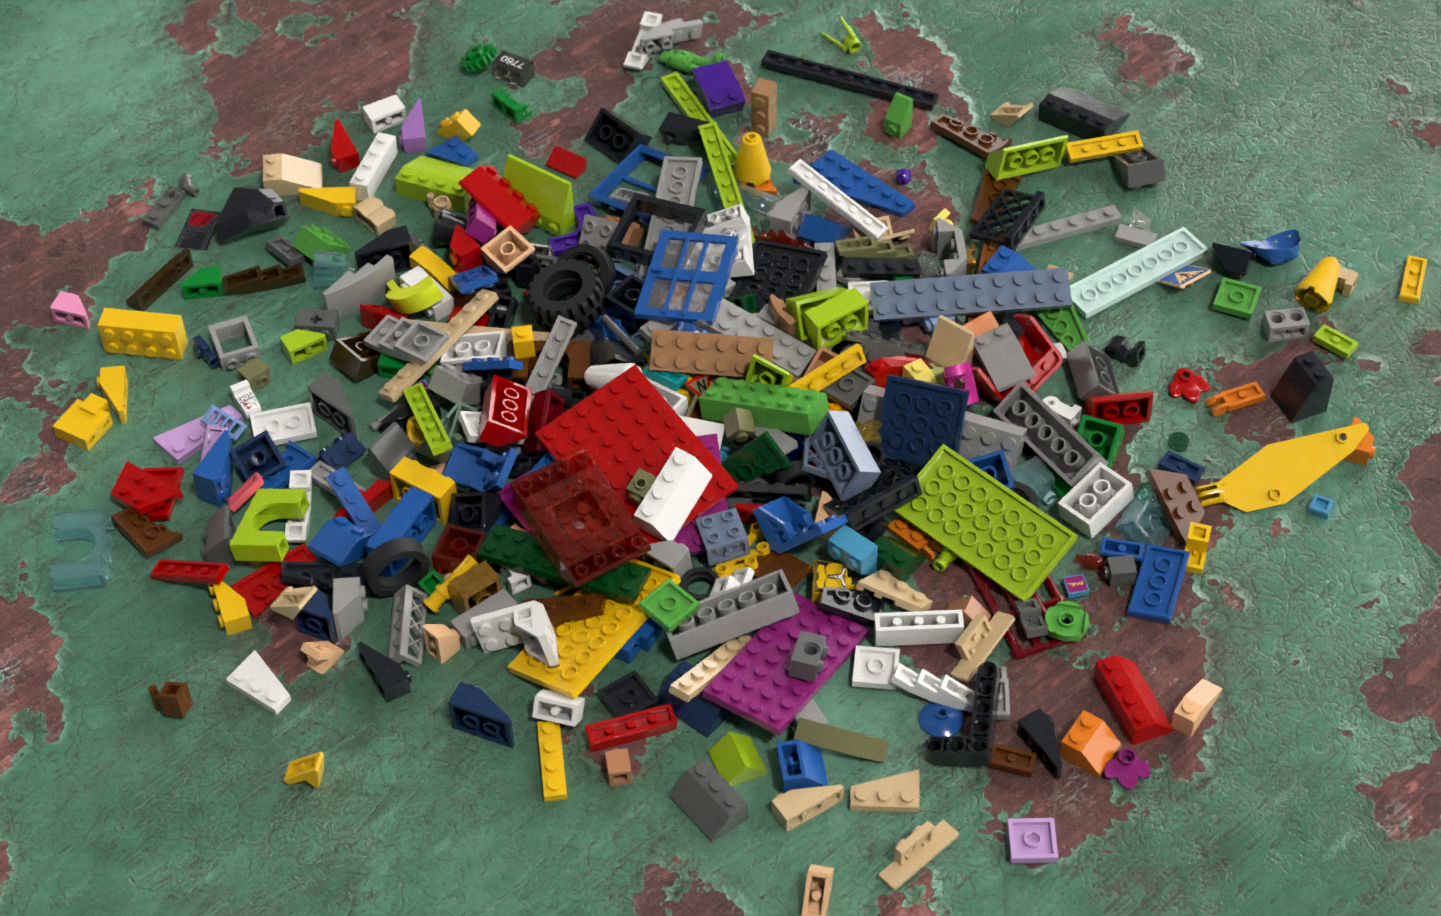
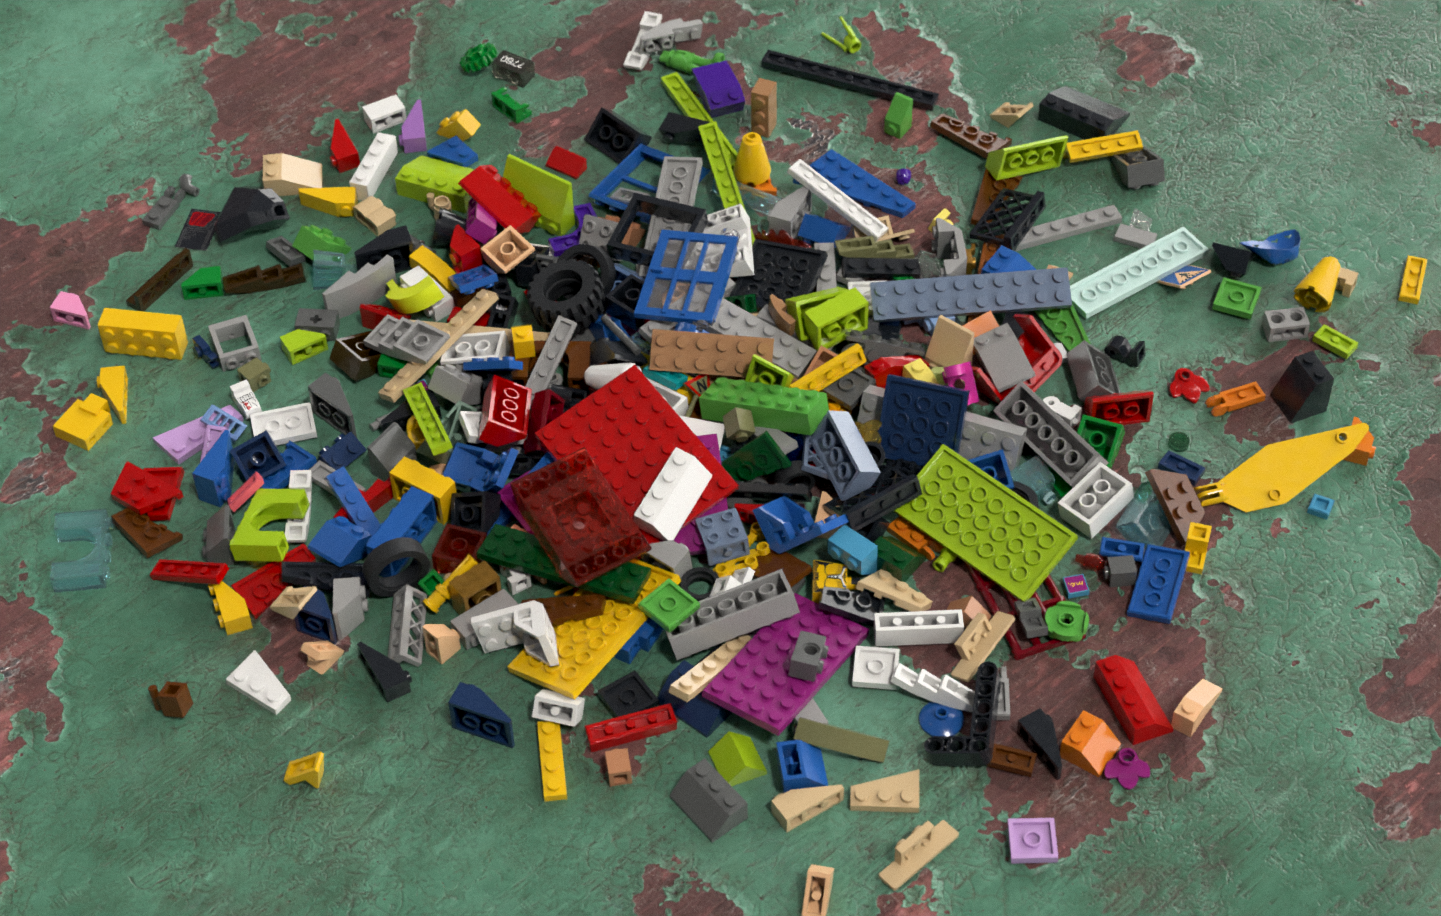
(639, 486): olive brick -> none

